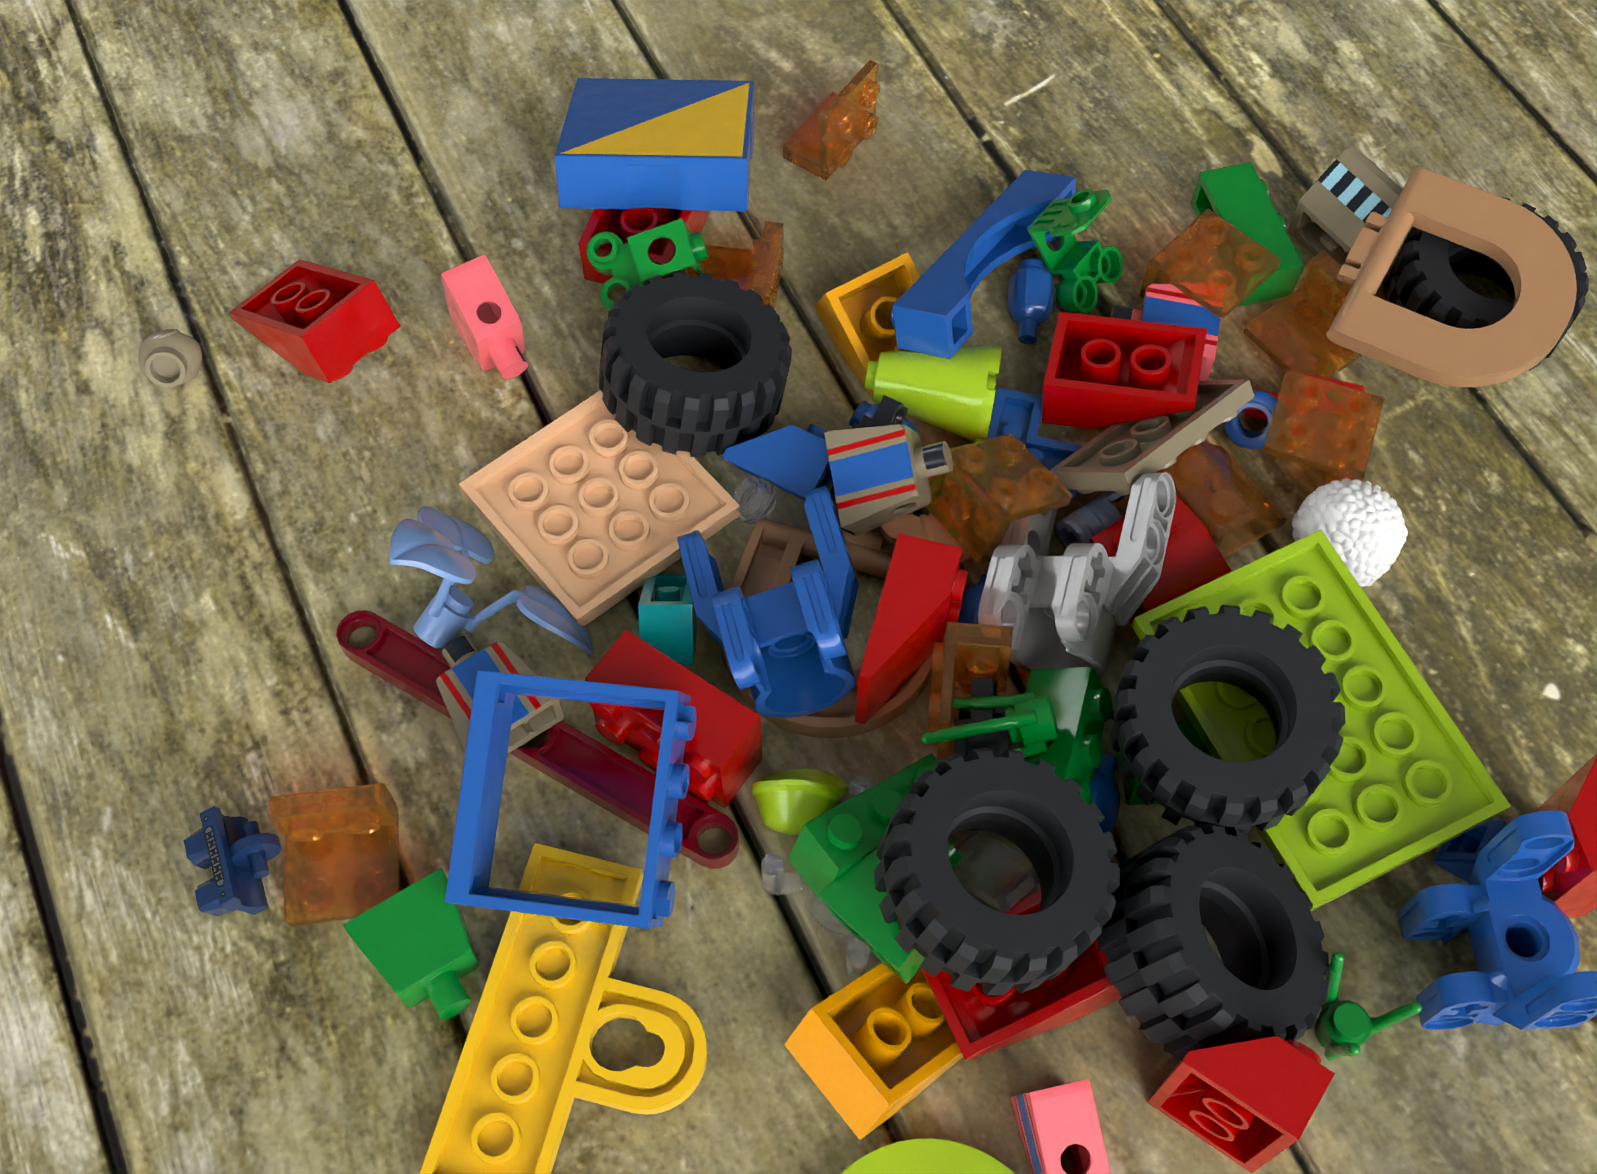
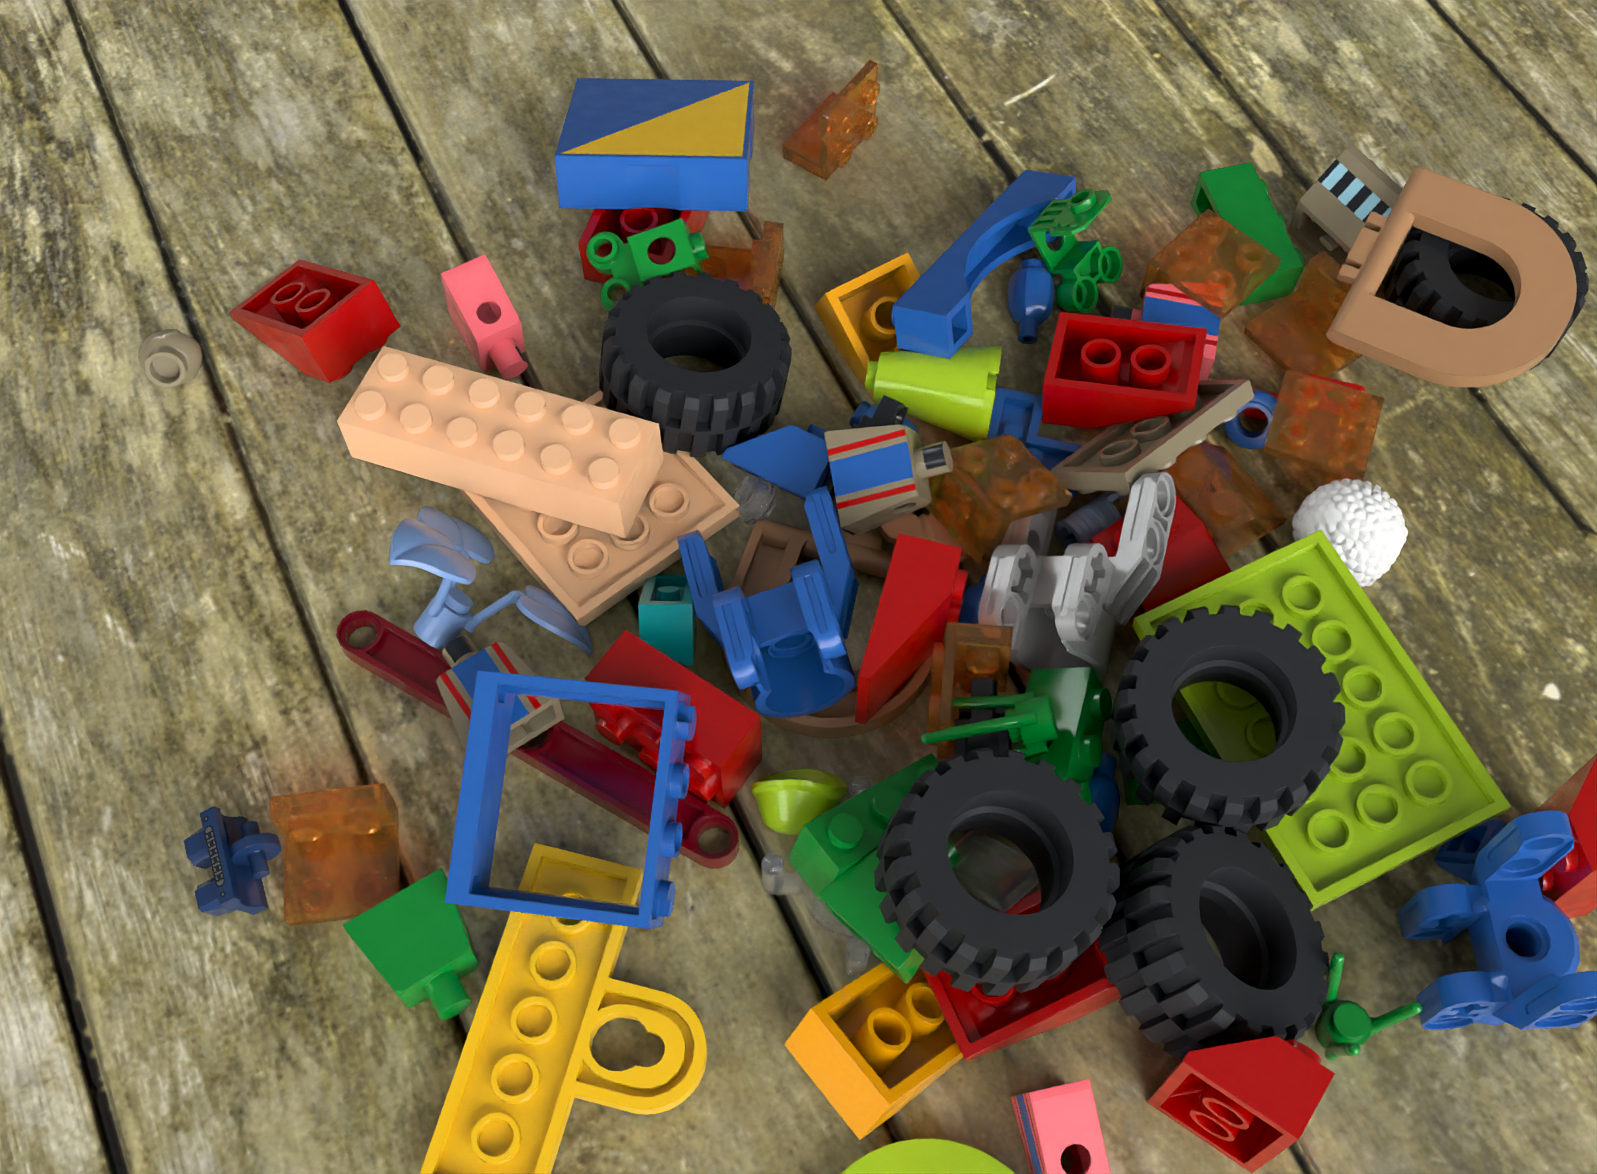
(503, 440): none -> light nougat brick

